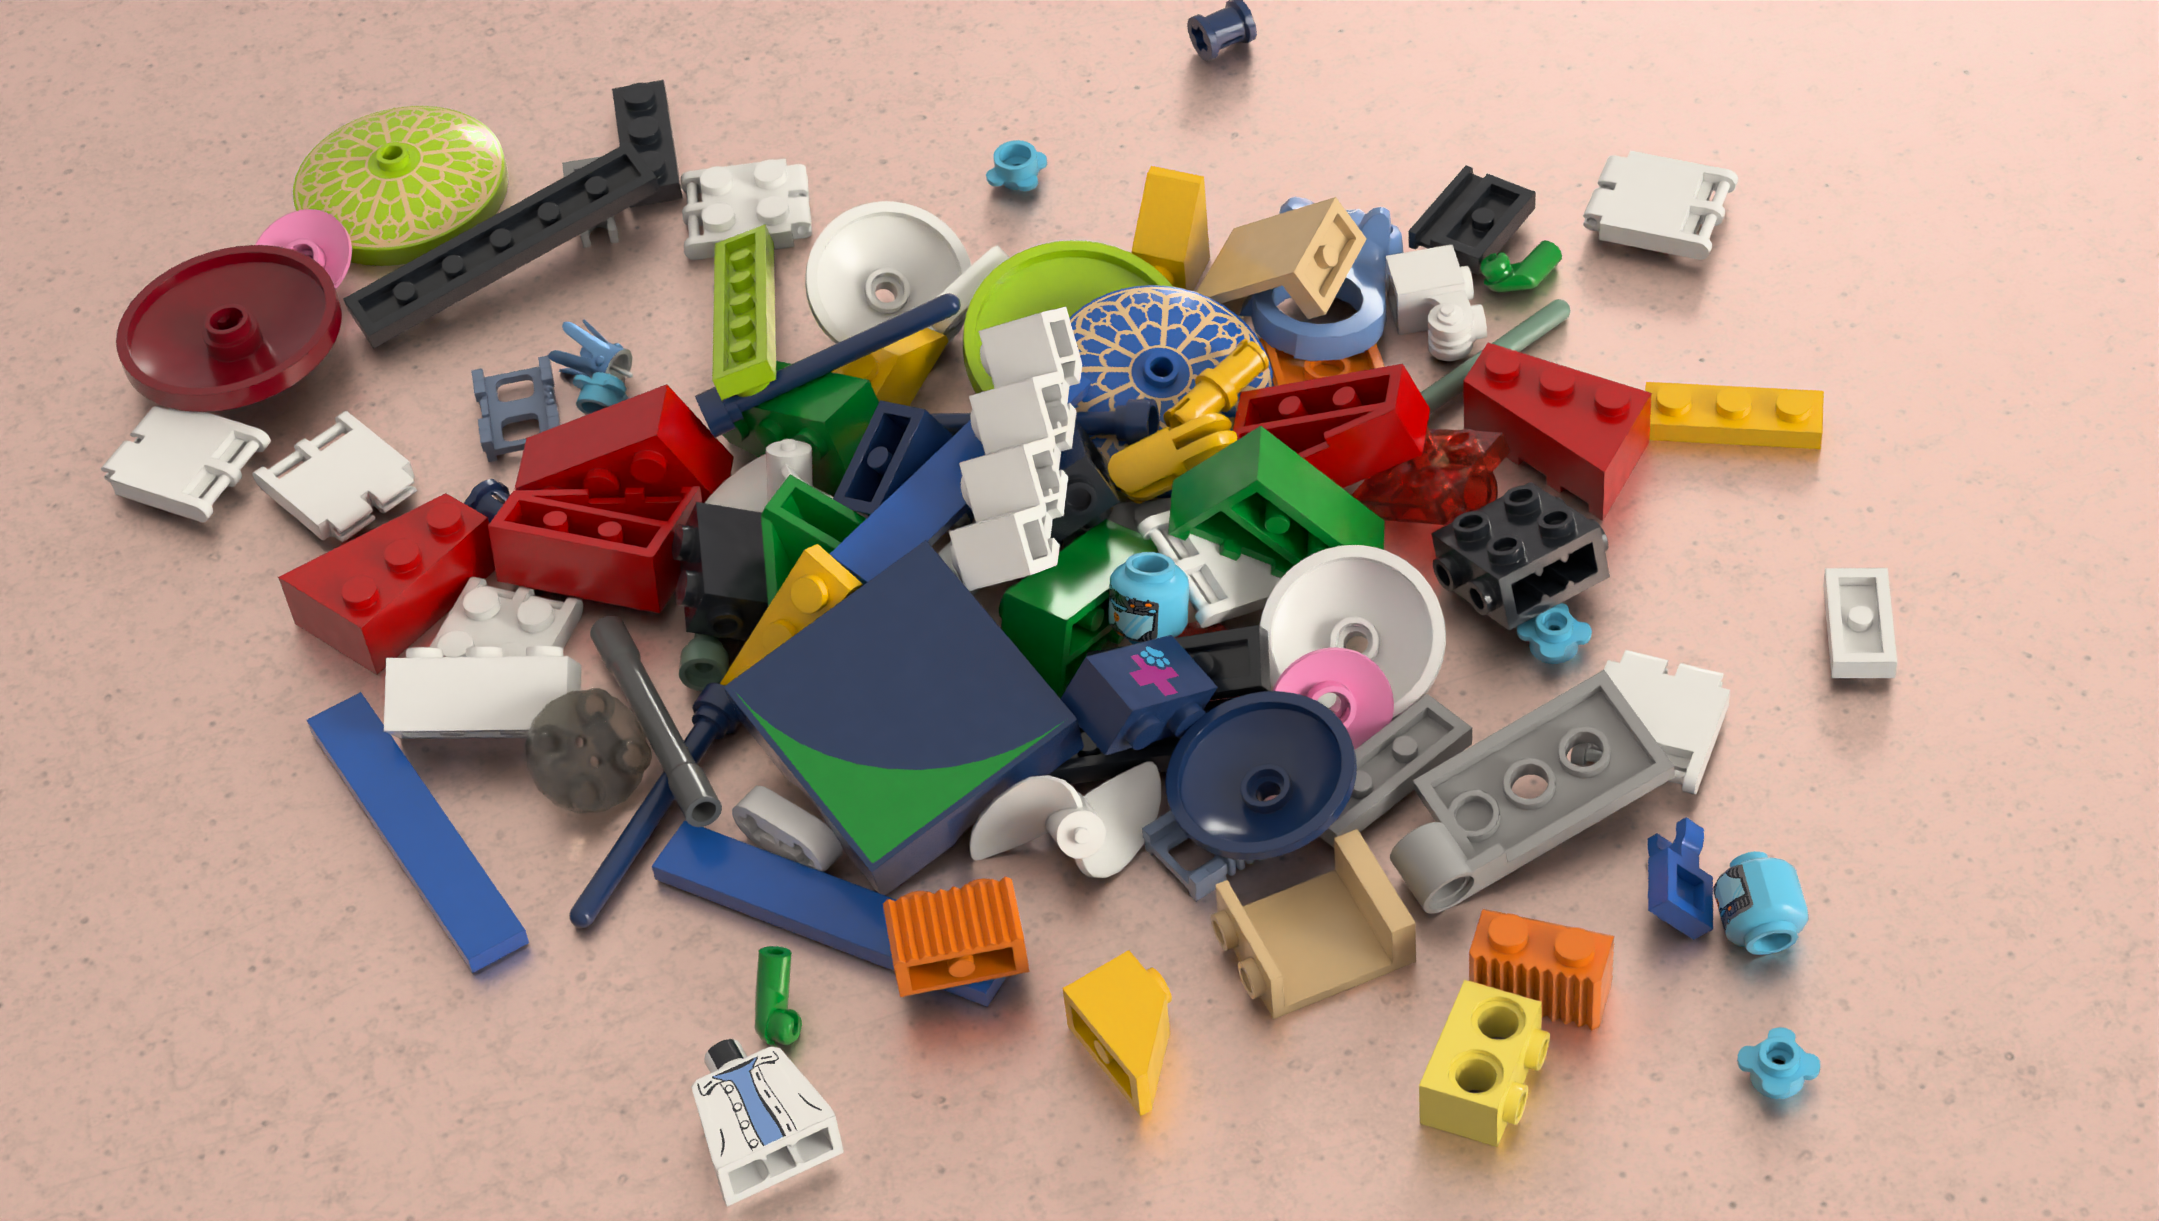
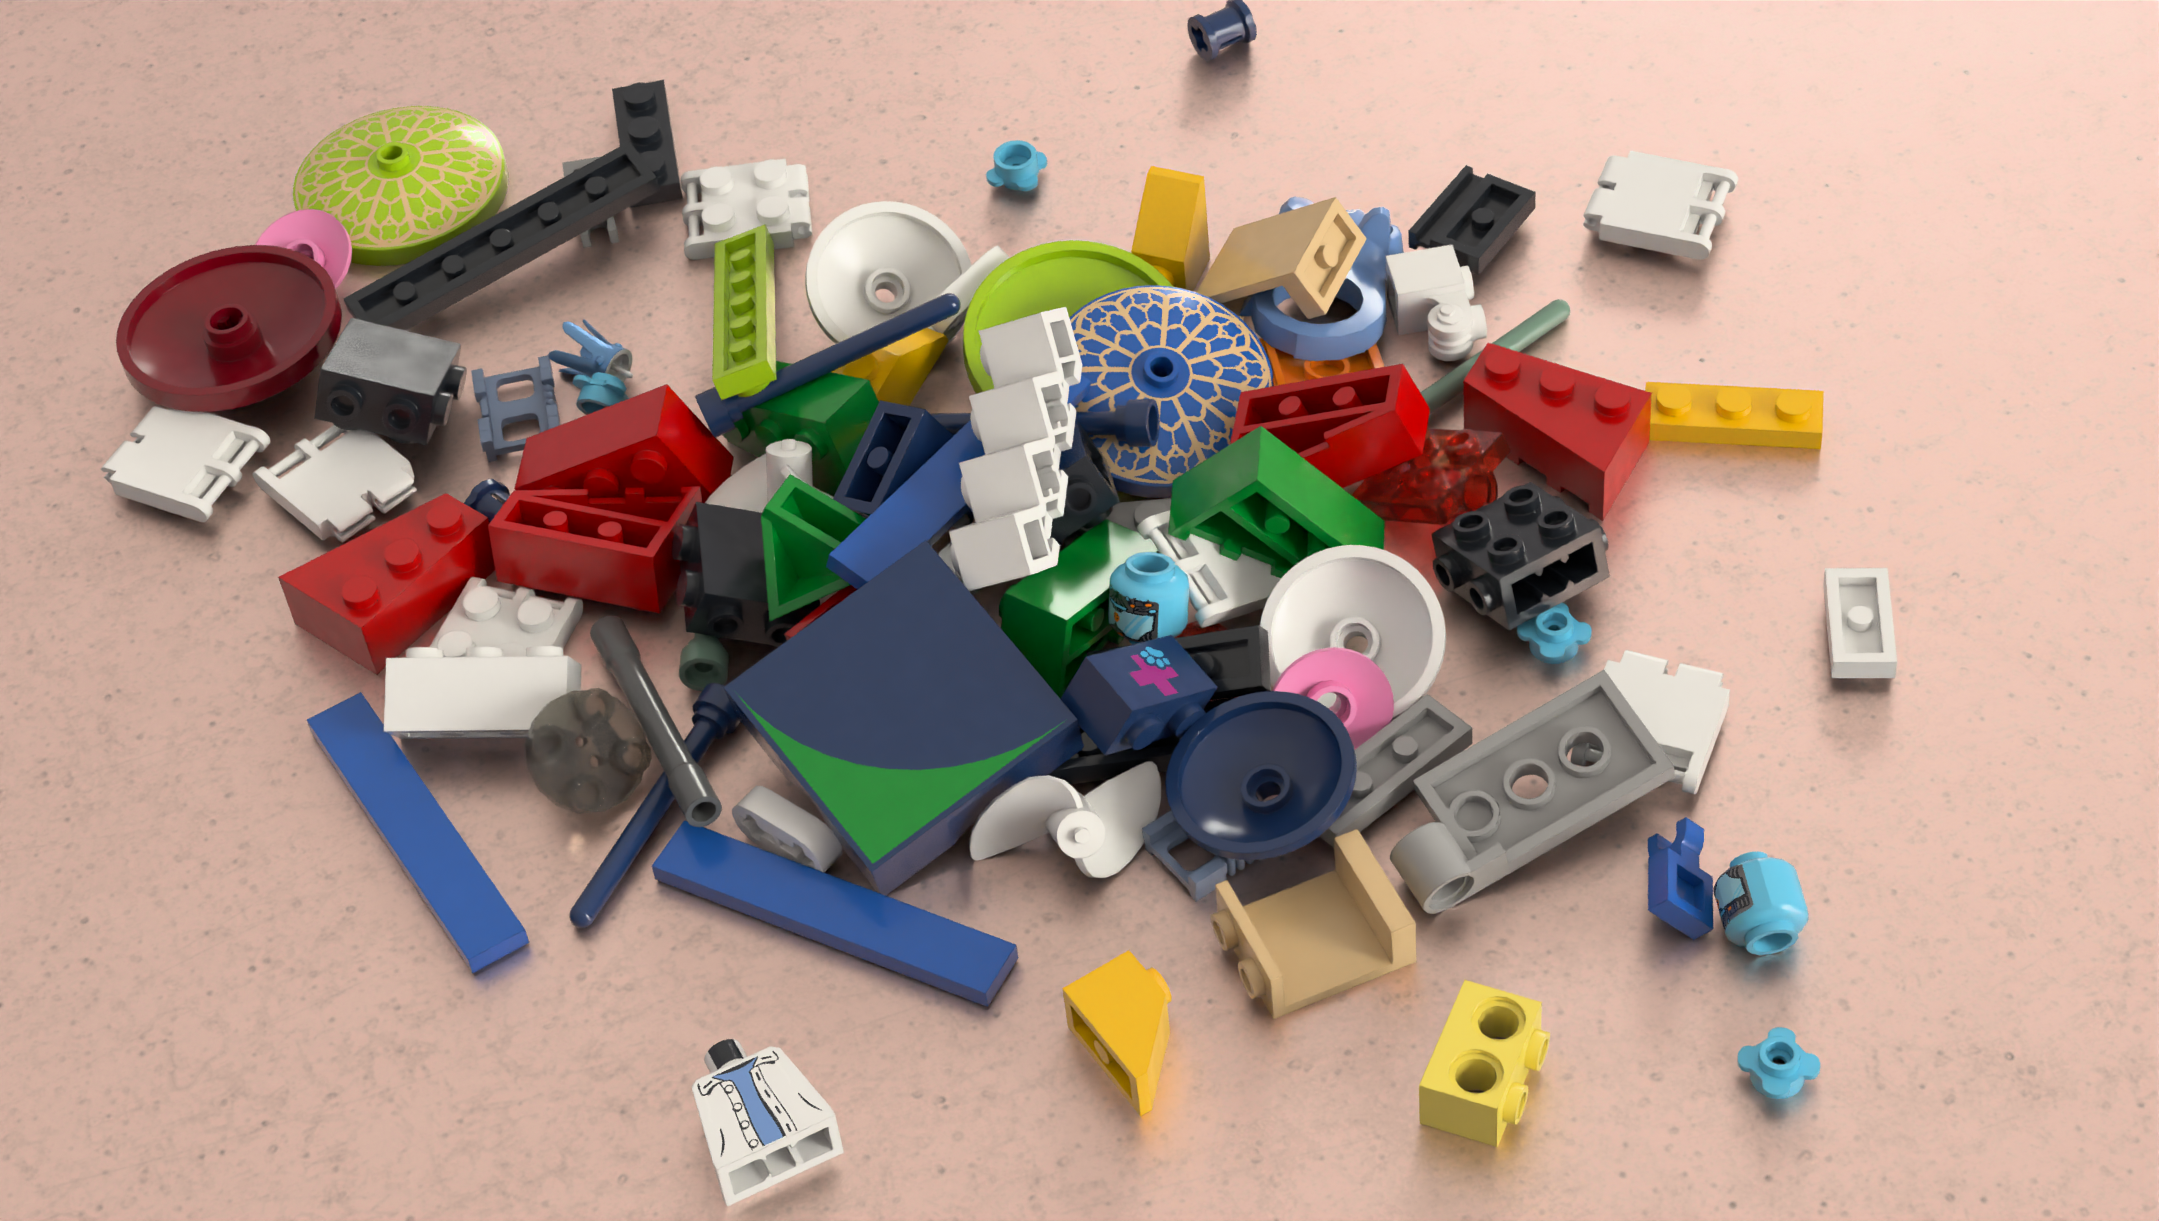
(389, 382): none -> black brick
(772, 1017): green arm -> none
(806, 594): yellow plate -> none
(955, 936): orange brick -> none
(1154, 462): yellow arm -> none
(1219, 387): yellow pin -> none
(1524, 275): green arm -> none
(1544, 962): orange brick -> none

